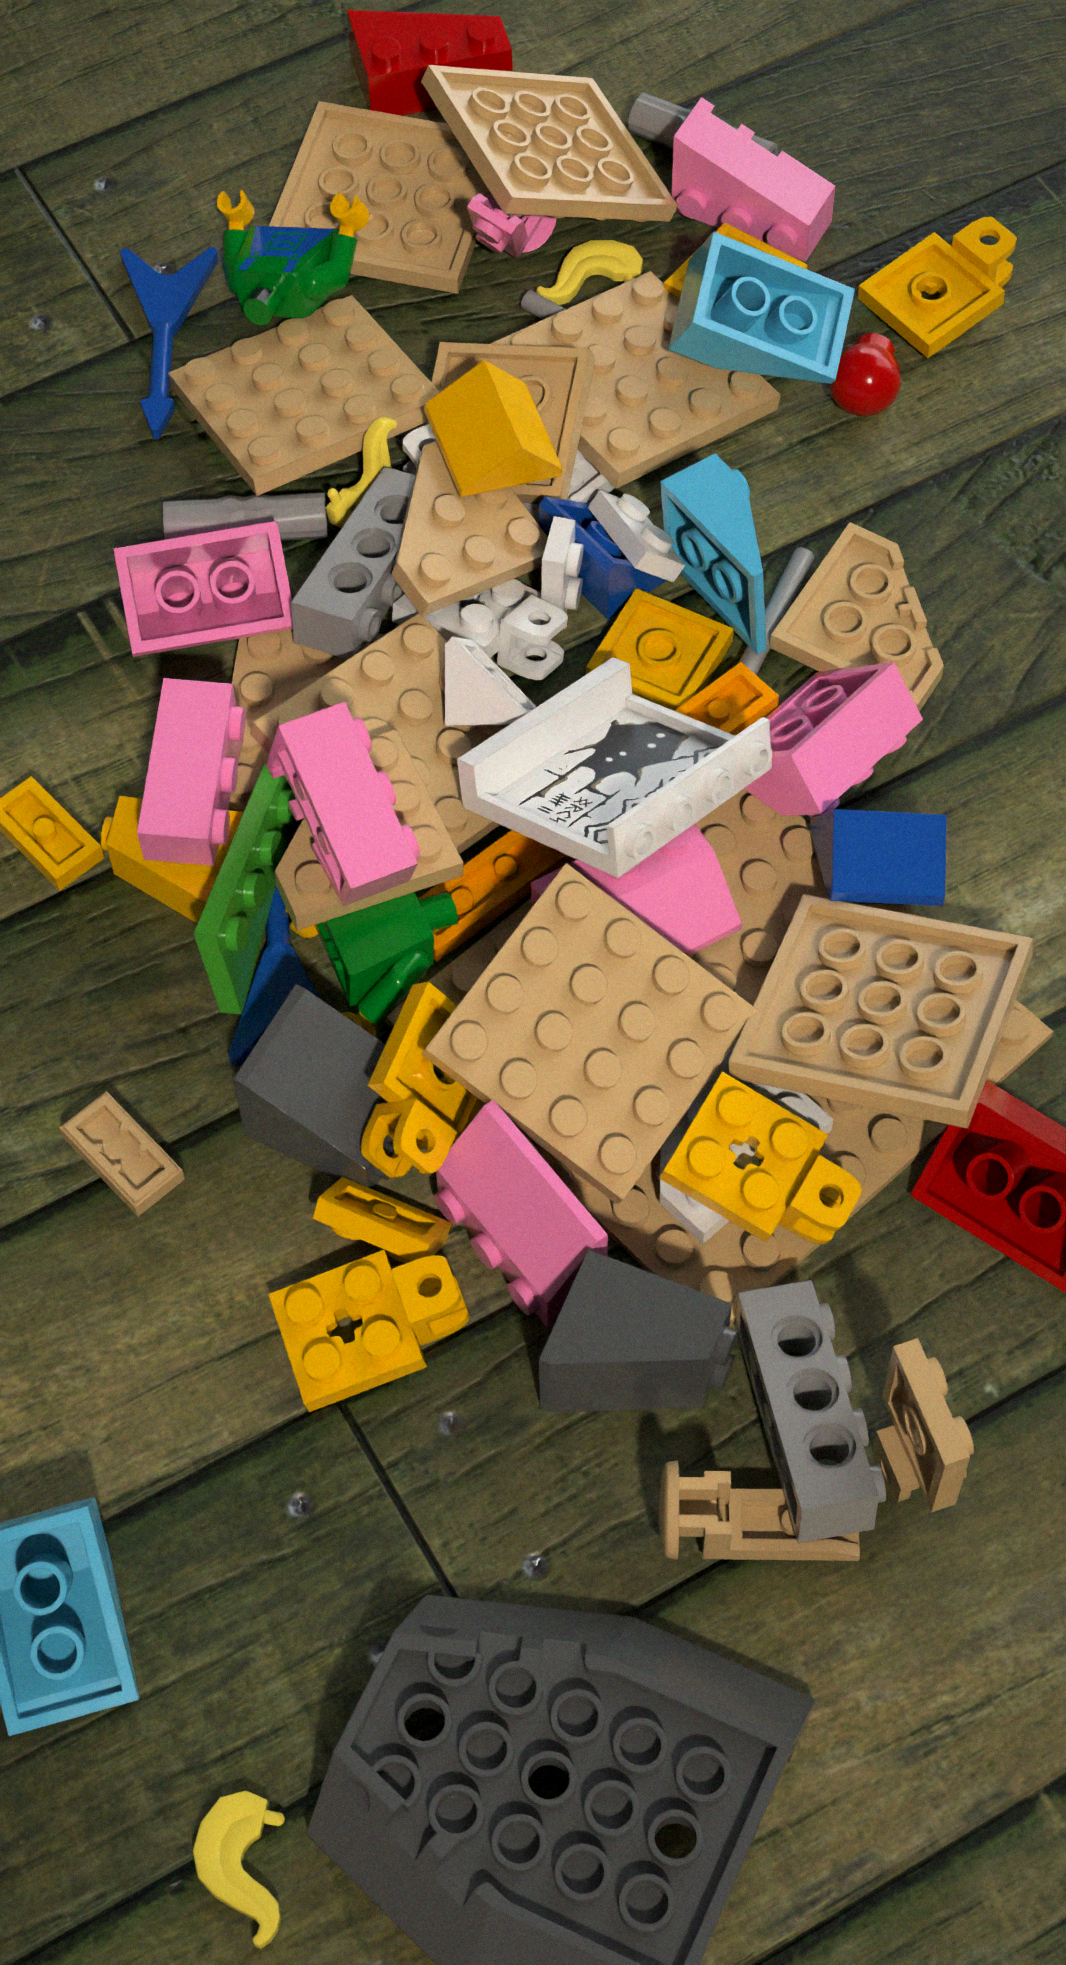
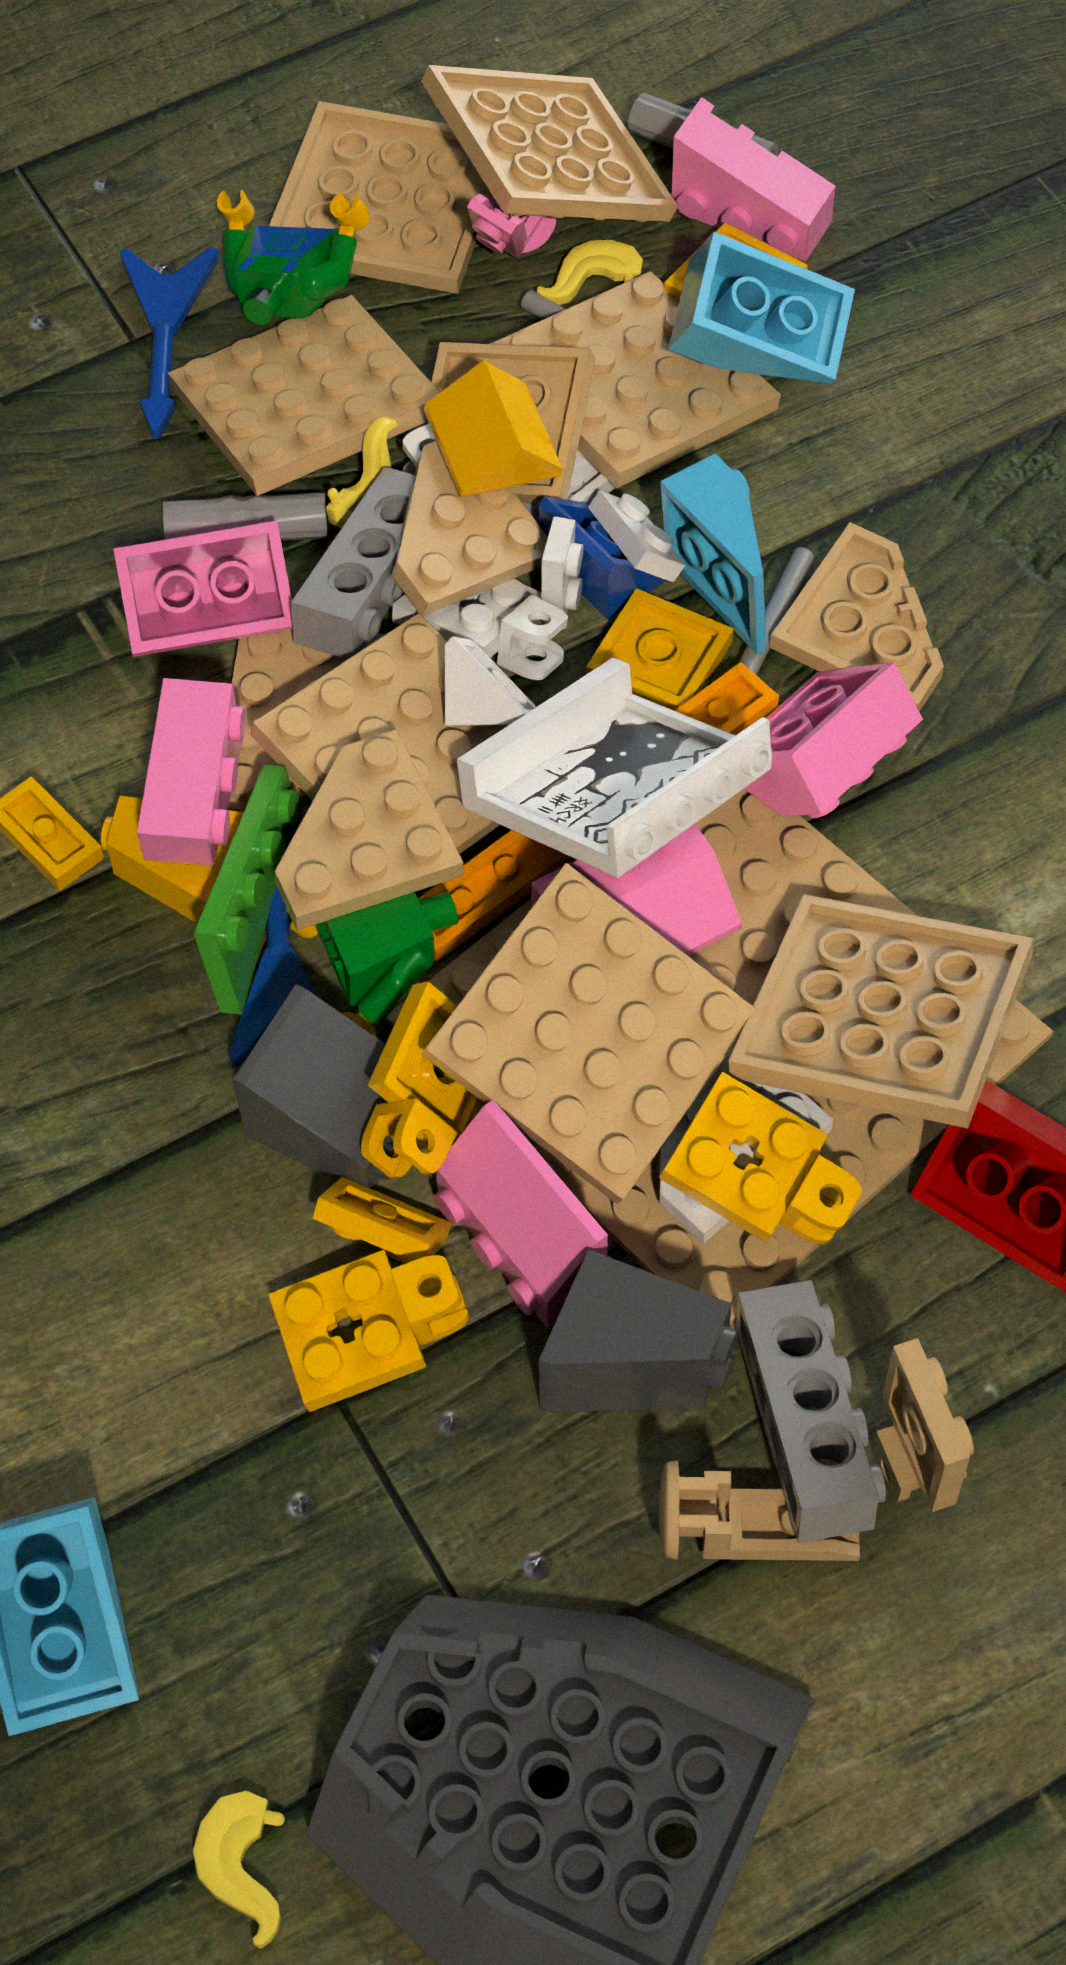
(122, 1153): tan plate -> none
(344, 803): bright pink wedge -> none
(397, 47): red wedge -> none
(867, 376): red piece -> none
(881, 856): blue slope -> none
(965, 275): yellow plate -> none

